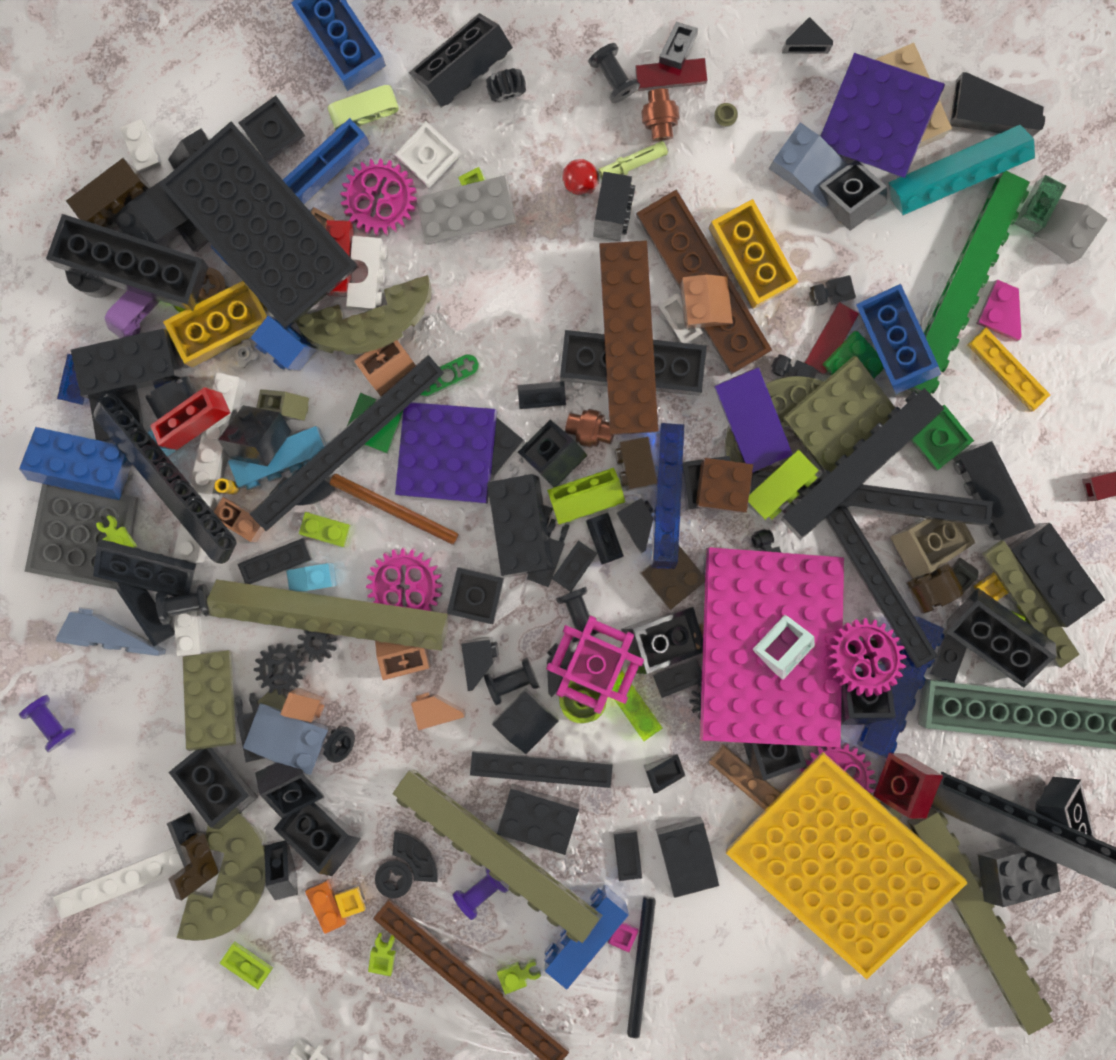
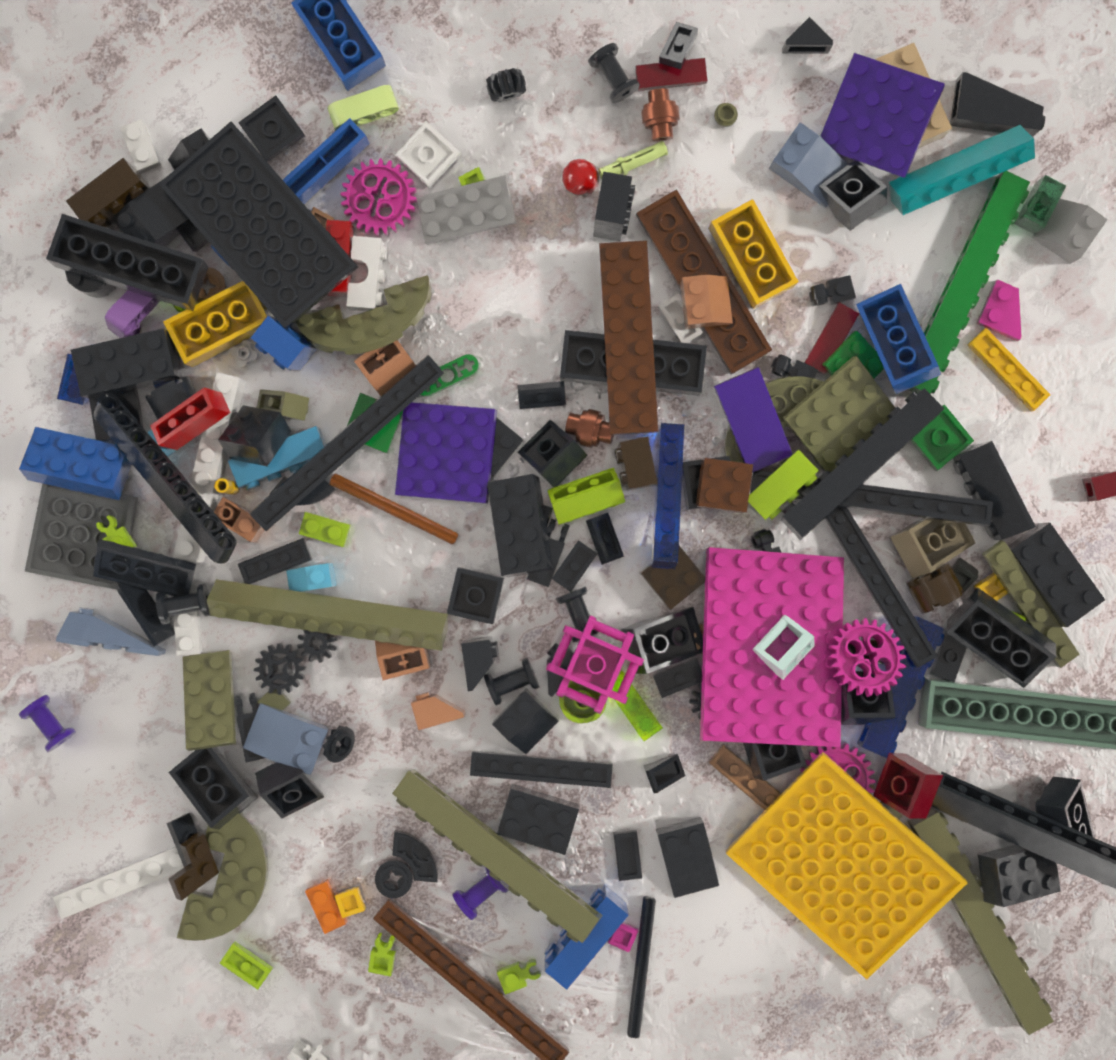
(280, 871): black slope -> none
(303, 705): nougat slope -> none
(318, 837): black slope -> none
(426, 586): dark pink gear -> none
(461, 60): black slope -> none
(638, 522): black slope -> none

